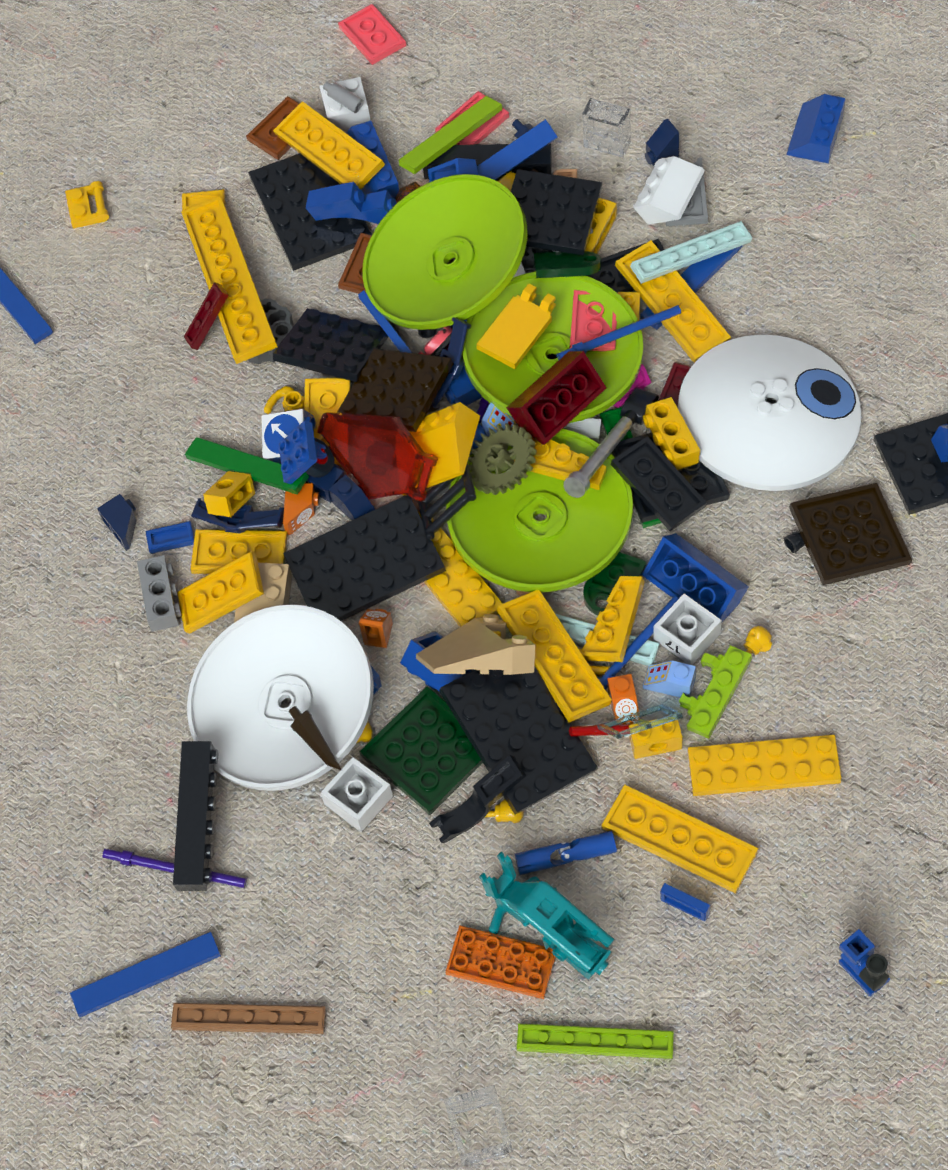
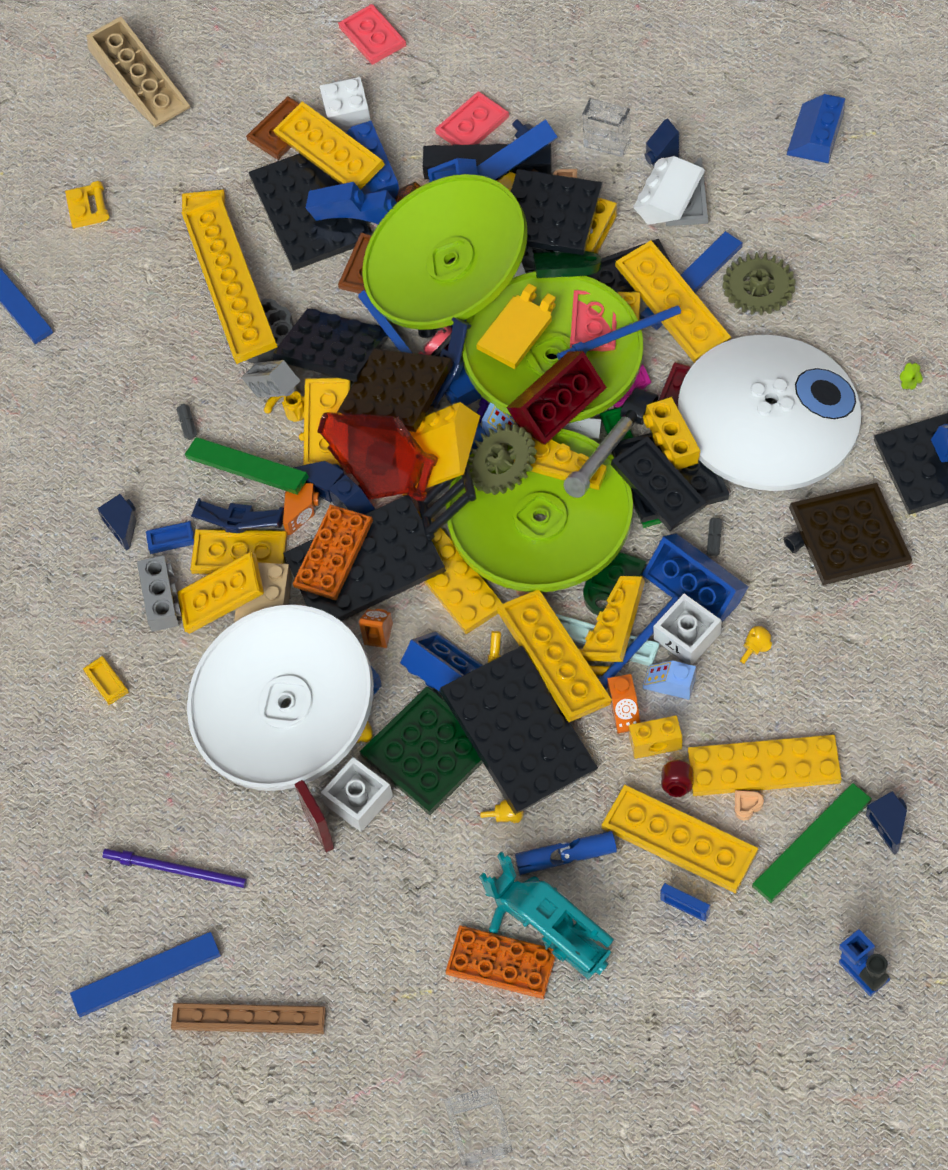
(105, 680): none -> yellow tile
(136, 72): none -> tan slope
(187, 424): none -> dark grey piece
(194, 816): black brick -> none
(206, 316): dark red tile -> none
(229, 494): yellow brick -> none
(271, 379): none -> light grey brick
(277, 427): piece -> none
(304, 453): blue plate -> none
(309, 732): dark brown bar -> none
(314, 816): none -> dark red tile
(332, 552): none -> orange tile
(343, 96): light grey cylinder -> none
(450, 135): lime tile -> none
(480, 649): tan wedge -> none
(485, 794): black piece -> none
(593, 730): red piece -> none
(595, 1041): lime tile -> none
(643, 724): clear light blue window -> none
(677, 778): none -> dark red head
(691, 252): light aqua tile -> none
(714, 536): none -> dark grey piece
(726, 674): lime hinge -> none
(747, 803): none -> light nougat tile
(759, 272): none -> olive gear
(811, 842): none -> green tile
(888, 819): none -> dark blue slope
(911, 376): none -> lime plant

